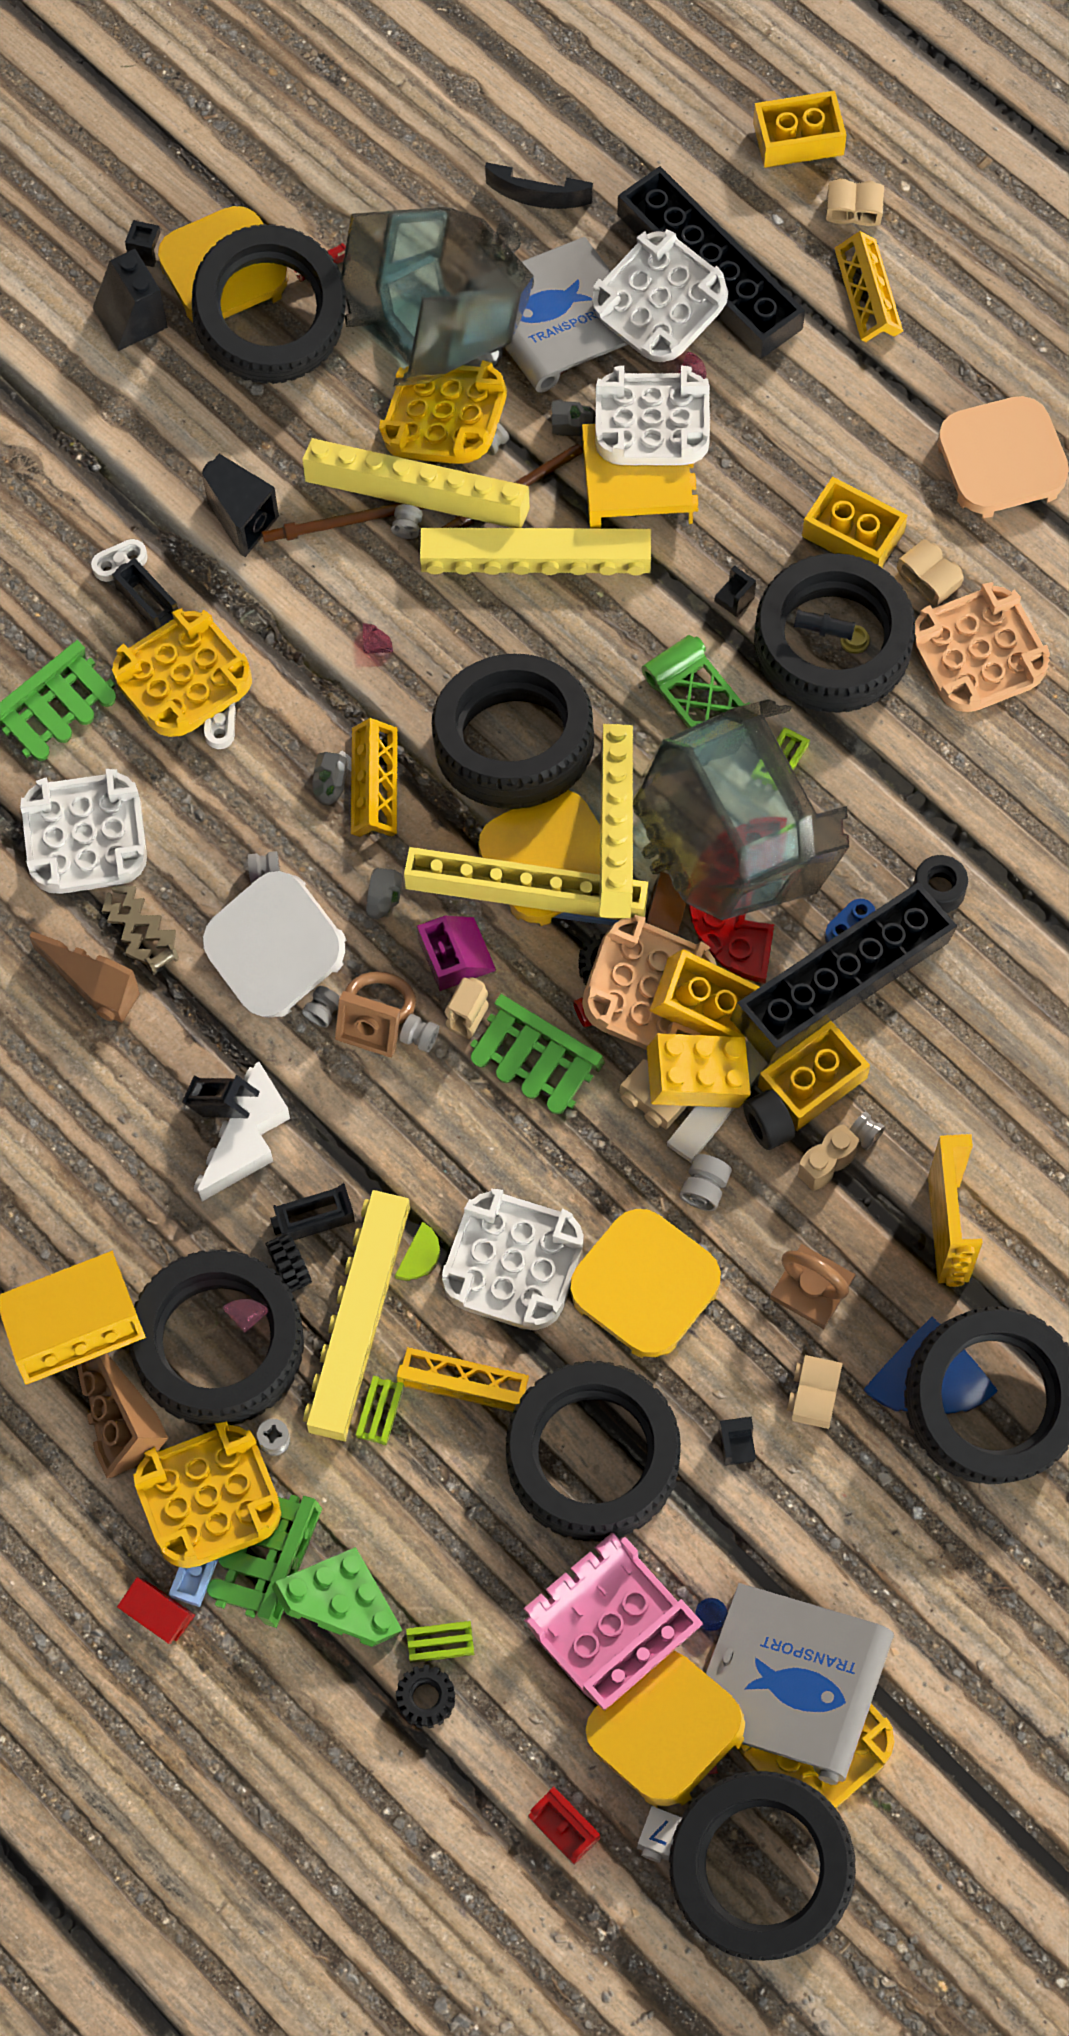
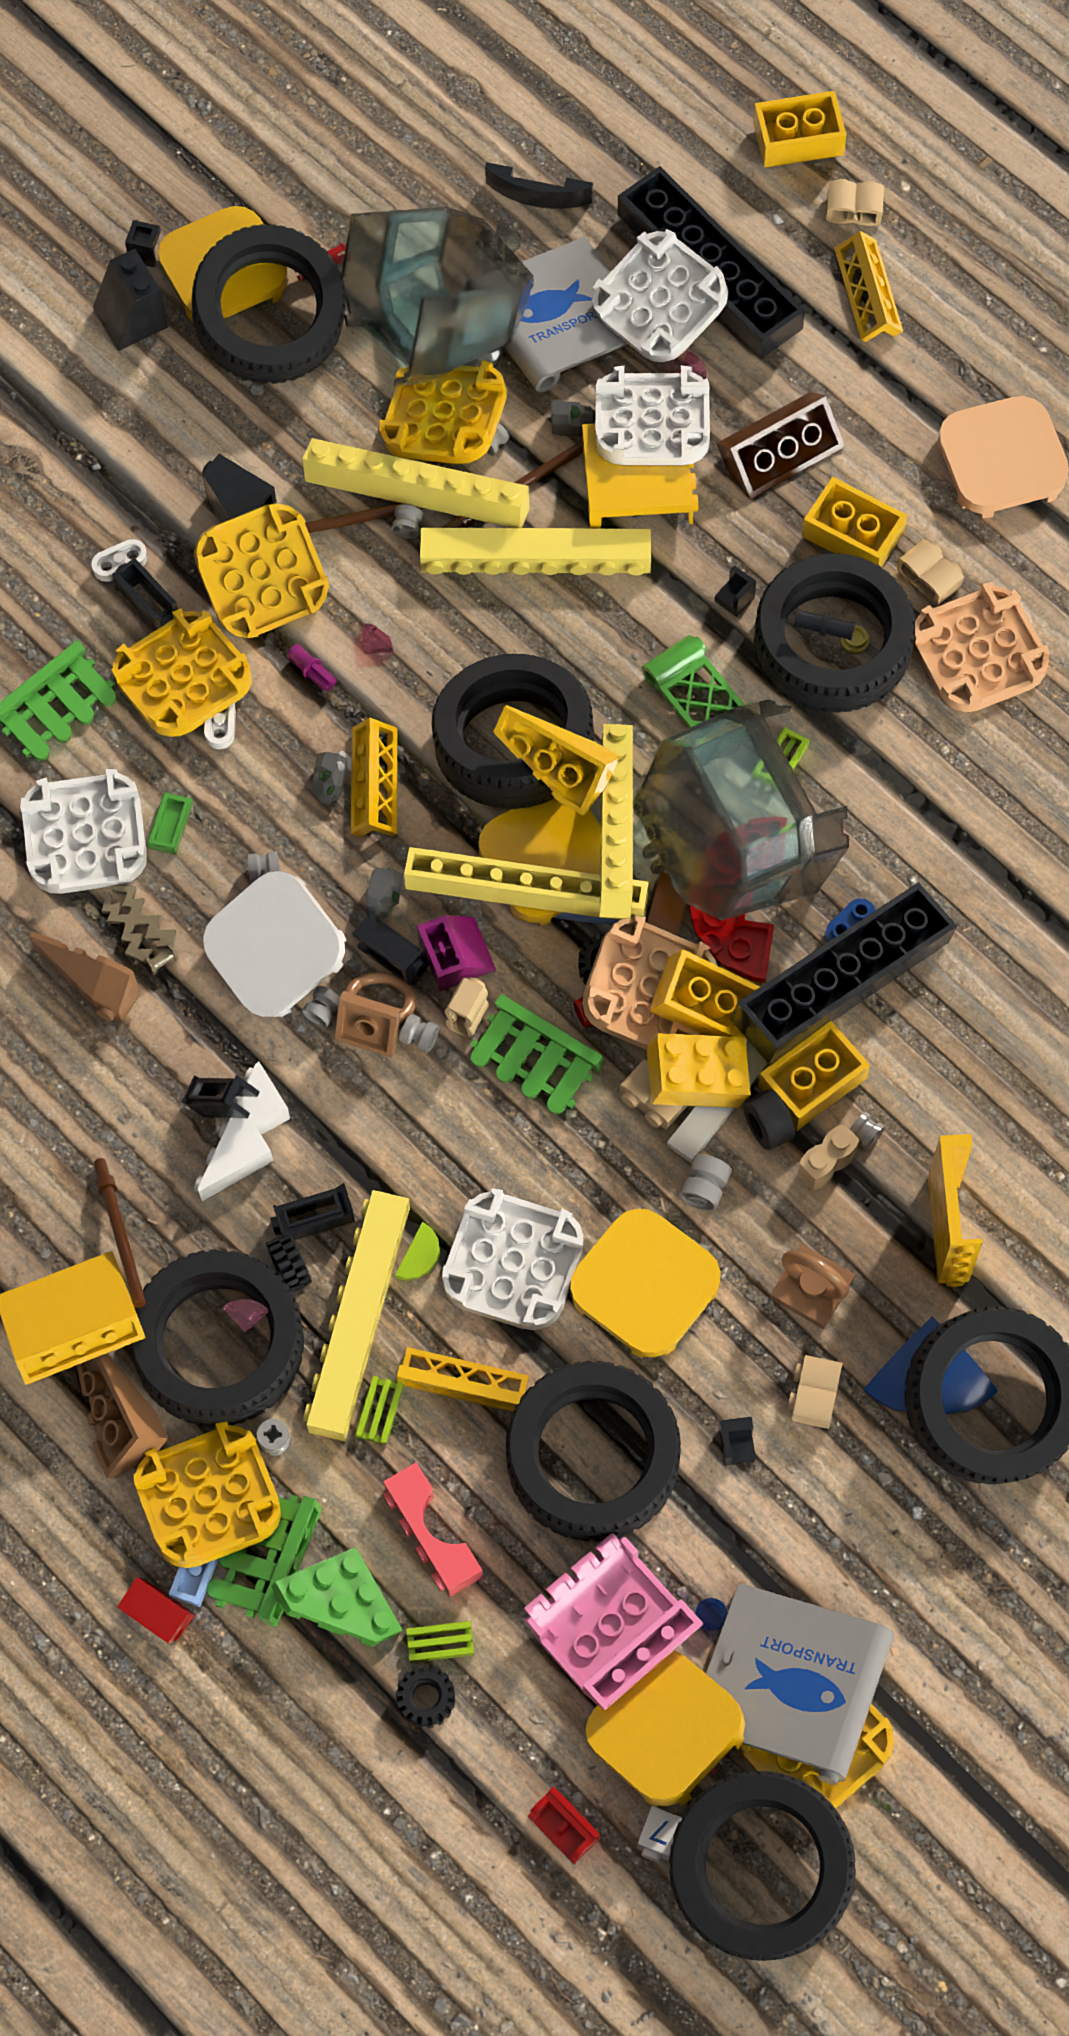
(107, 1187): none -> reddish brown bar
(170, 823): none -> bright green tile
(261, 570): none -> yellow tile
(311, 667): none -> magenta axle
(391, 949): none -> black window
(452, 1563): none -> coral arch
(563, 760): none -> yellow wedge
(781, 444): none -> reddish brown slope
(947, 868): black tyre -> none

